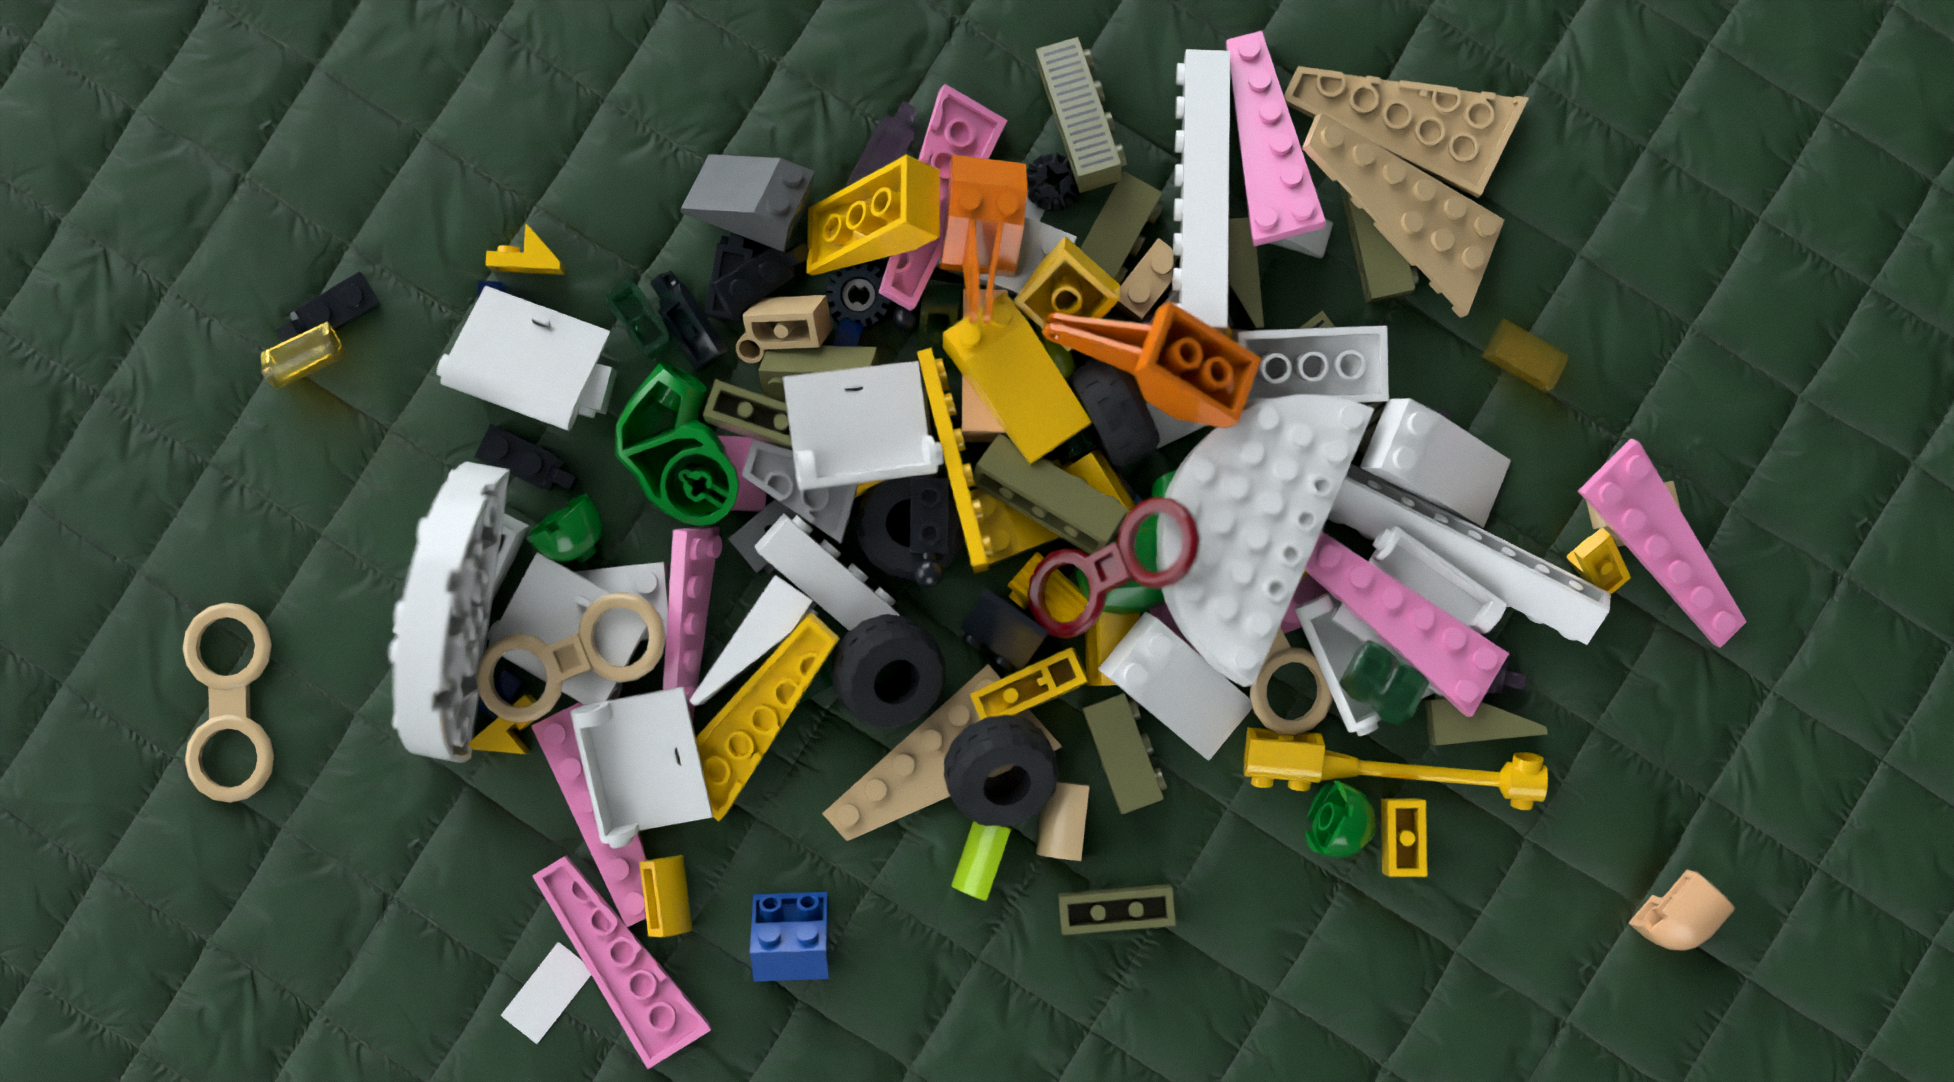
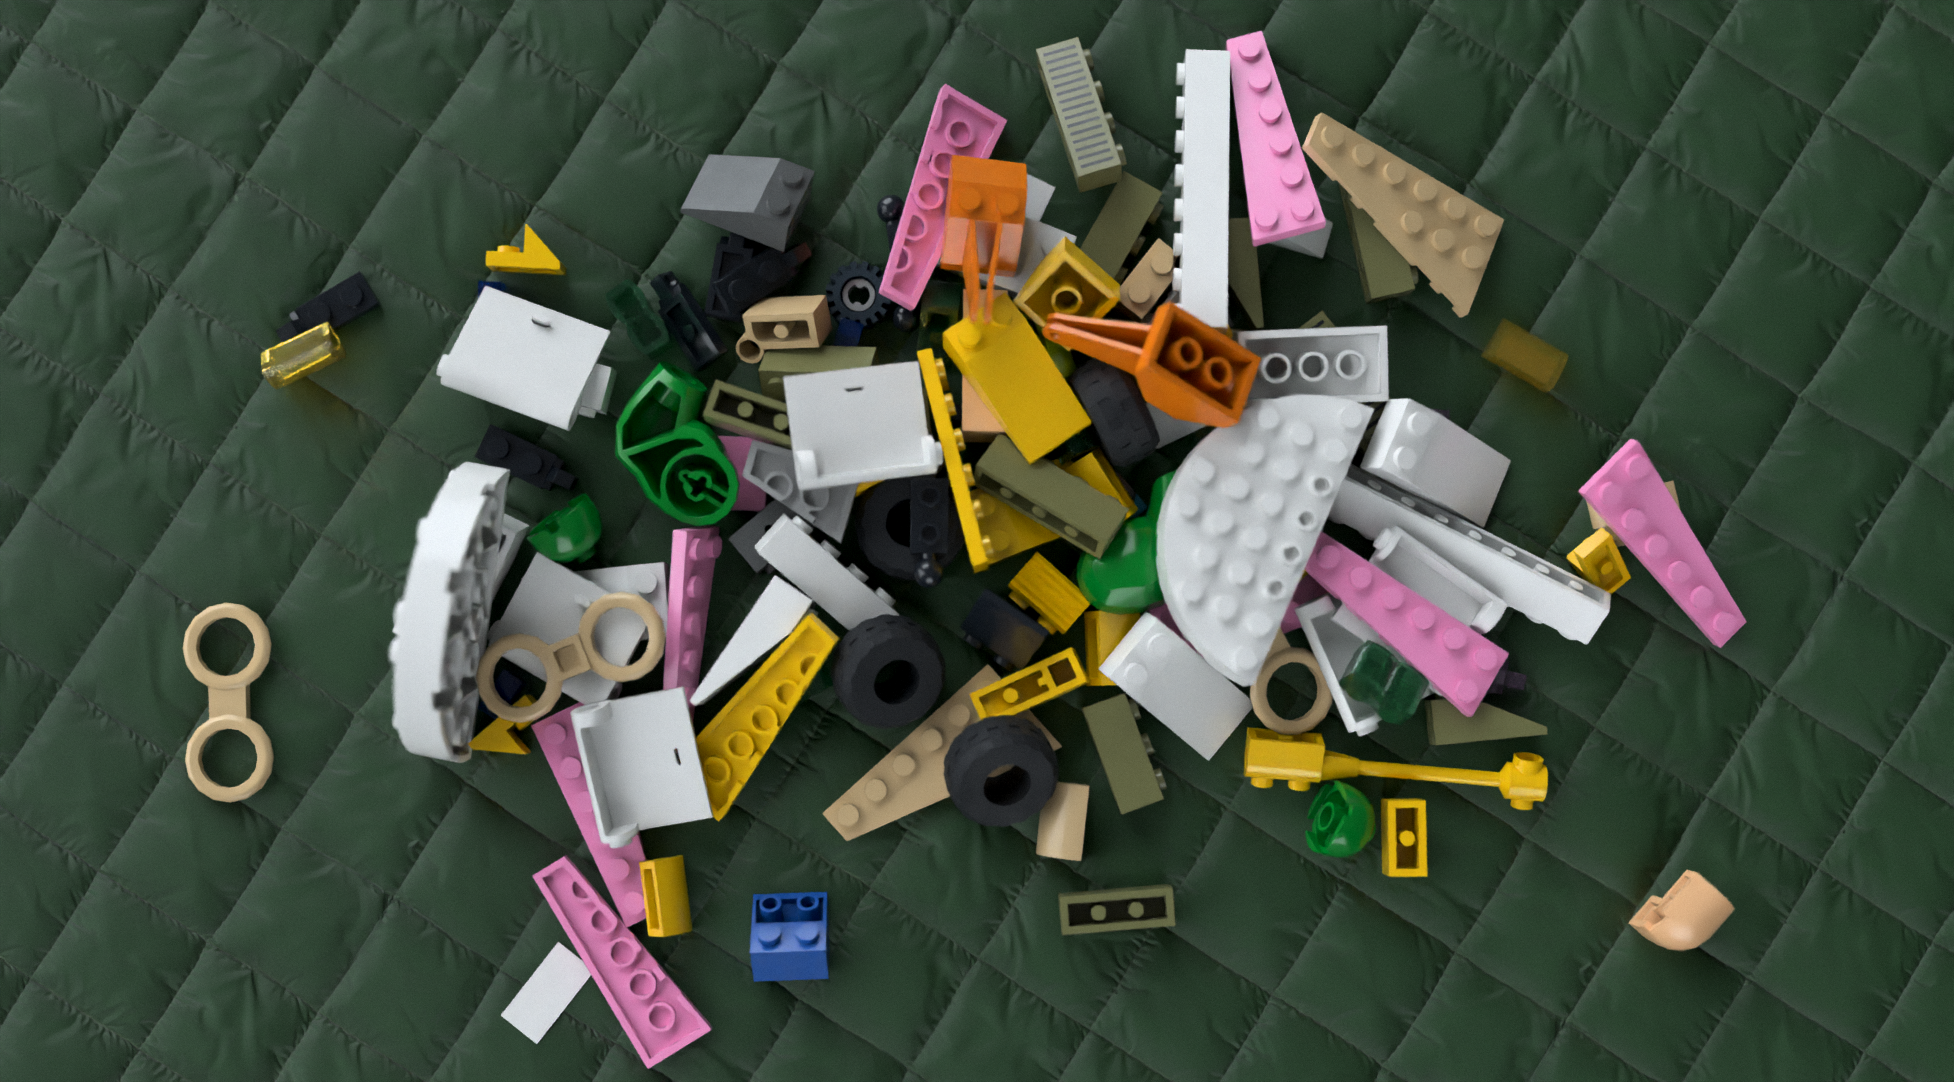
(875, 217): yellow slope -> none
(887, 143): clear purple hinge -> none
(980, 859): lime brick -> none
(1046, 197): black gear -> none
(1114, 567): dark red bar -> none
(1427, 125): tan wing -> none

